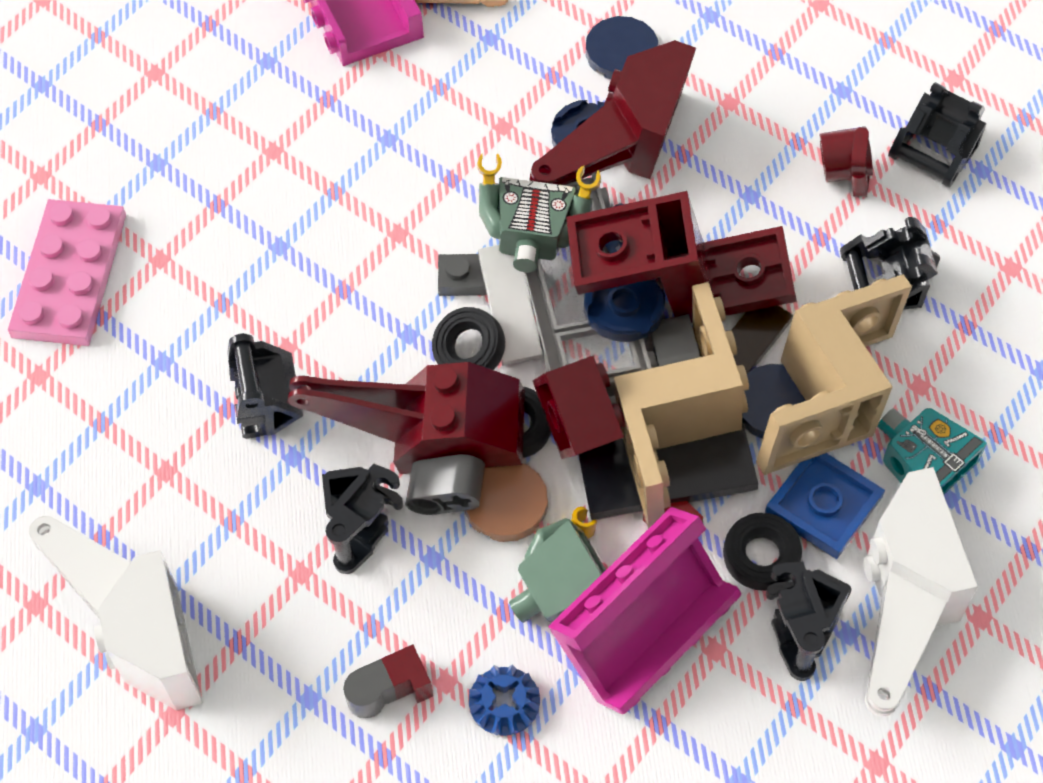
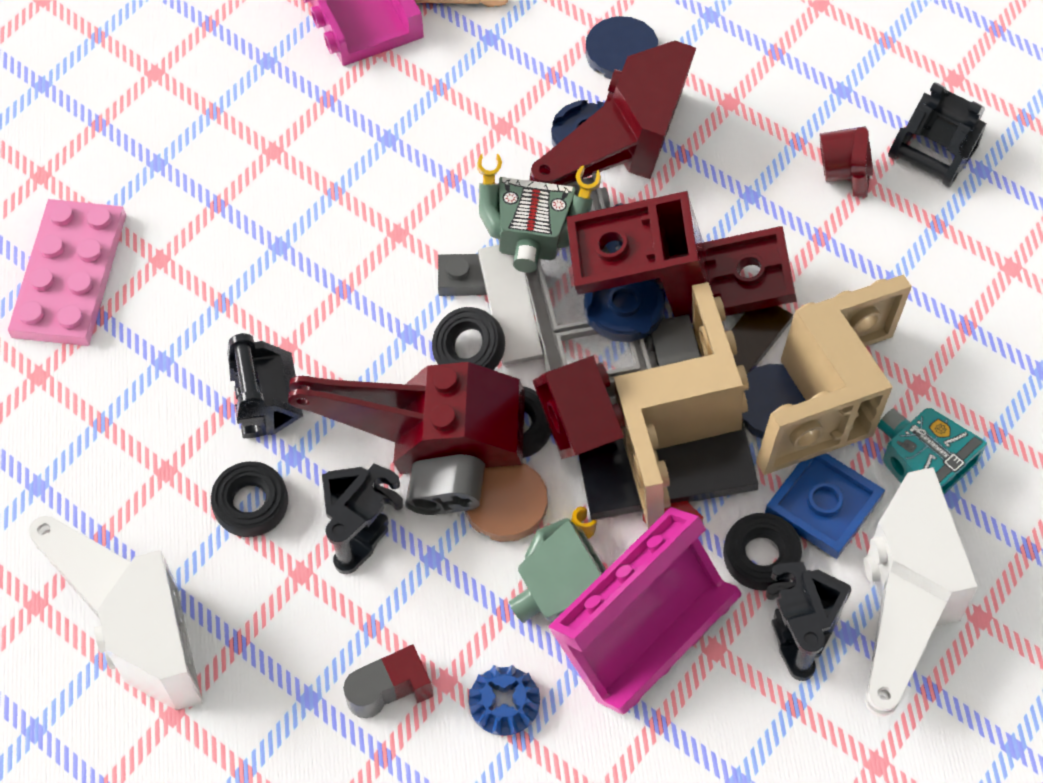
(249, 523): none -> black tyre
(900, 252): black piece -> none

